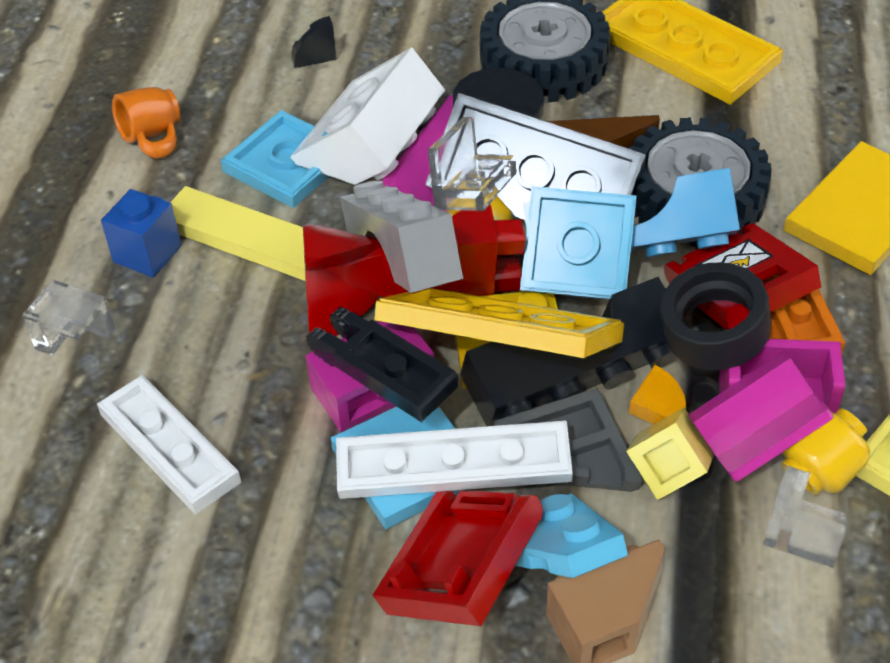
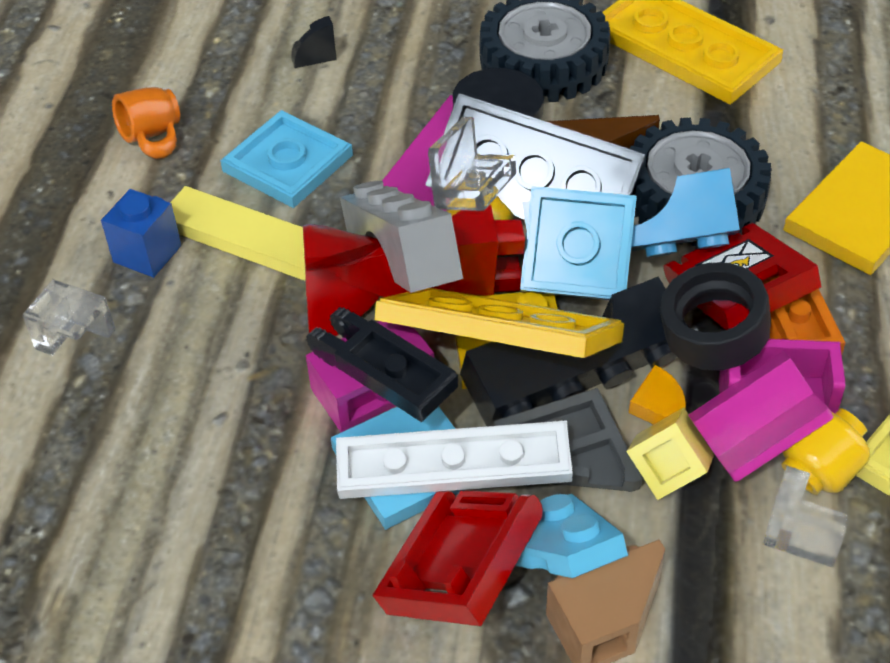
(169, 444): white tile -> none
(372, 121): white slope -> none

